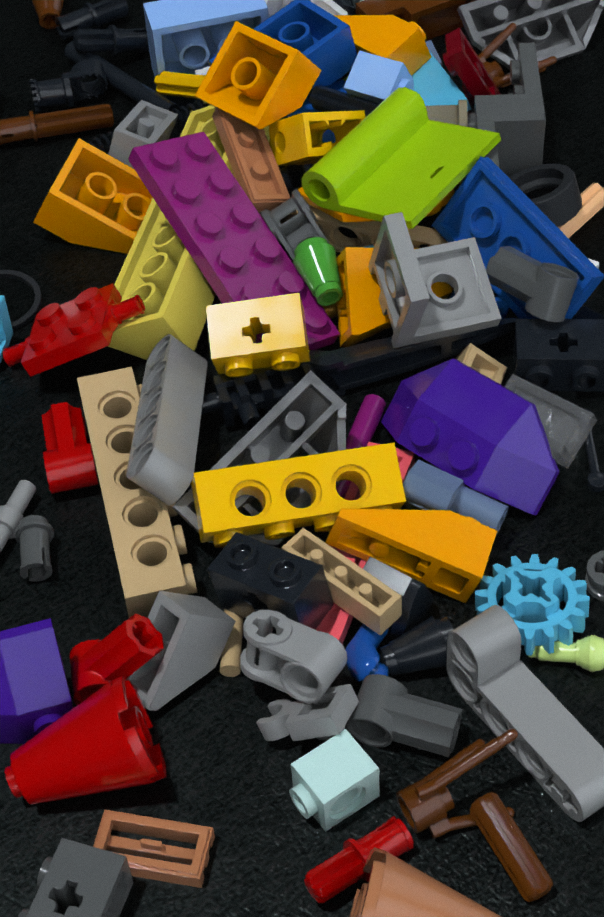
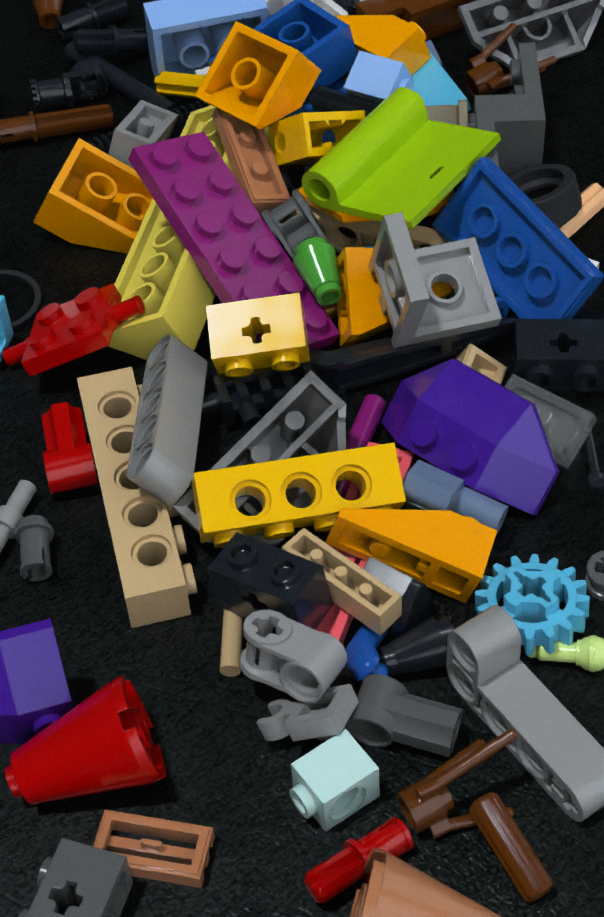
(117, 655): red piece -> none
(193, 642): light grey slope -> none
(463, 61): dark red hinge -> none
(542, 286): dark grey piece -> none

